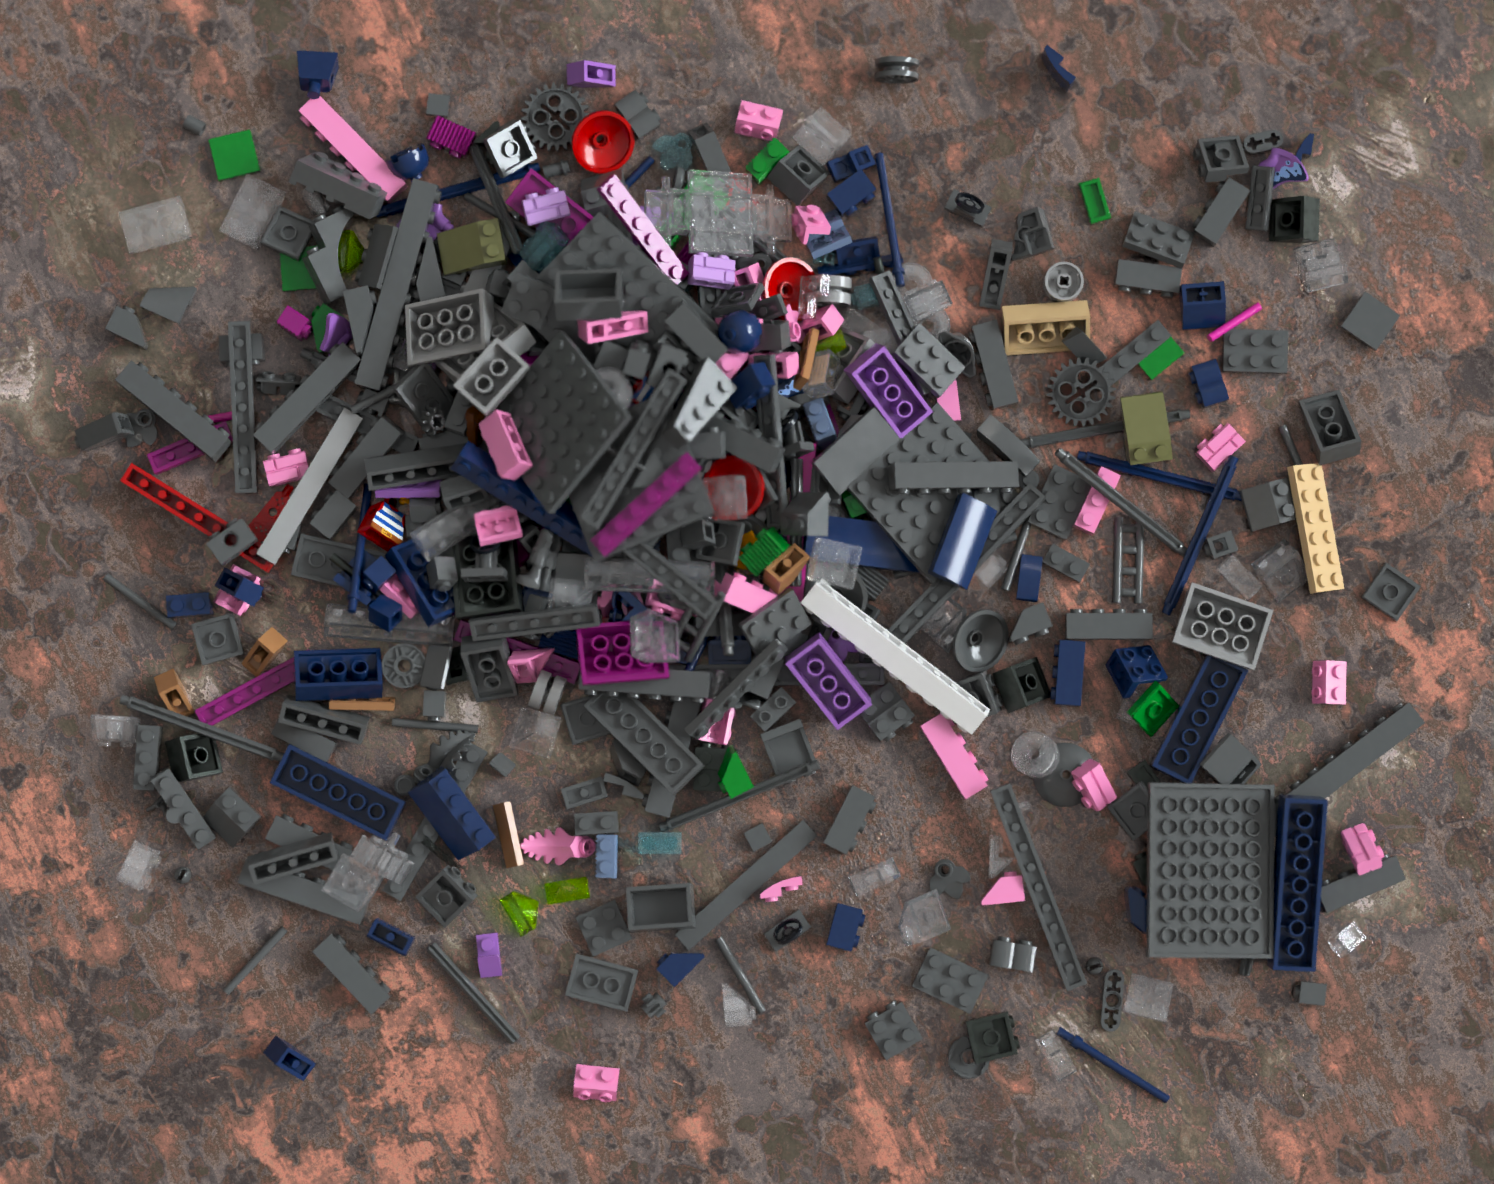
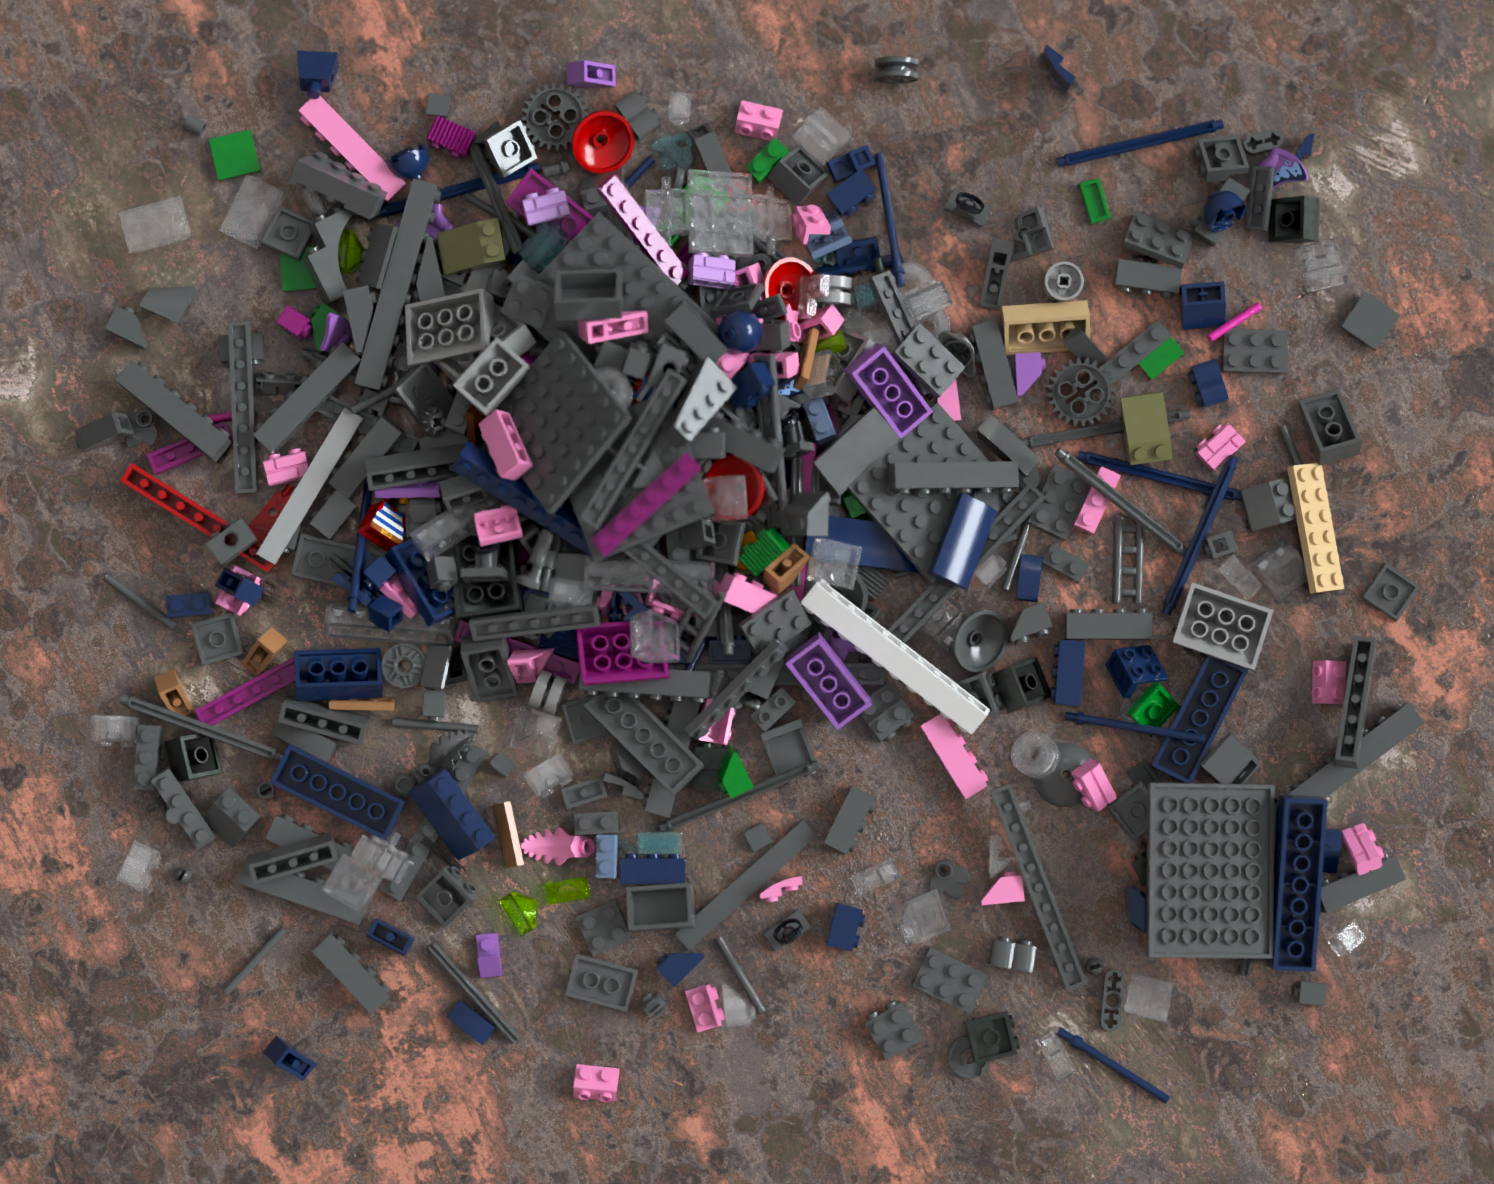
(264, 787): none -> dark grey hinge
(471, 1022): none -> dark blue slope
(549, 775): none -> clear slope
(652, 869): none -> dark blue brick
(679, 108): none -> clear brick
(704, 1007): none -> bright pink bracket
(1027, 370): none -> medium lavender slope
(1081, 718): none -> dark blue bar
(1140, 143): none -> dark blue piece
(1222, 209): none -> dark blue cylinder
(1332, 850): none -> dark blue slope
(1355, 702): none -> dark grey brick

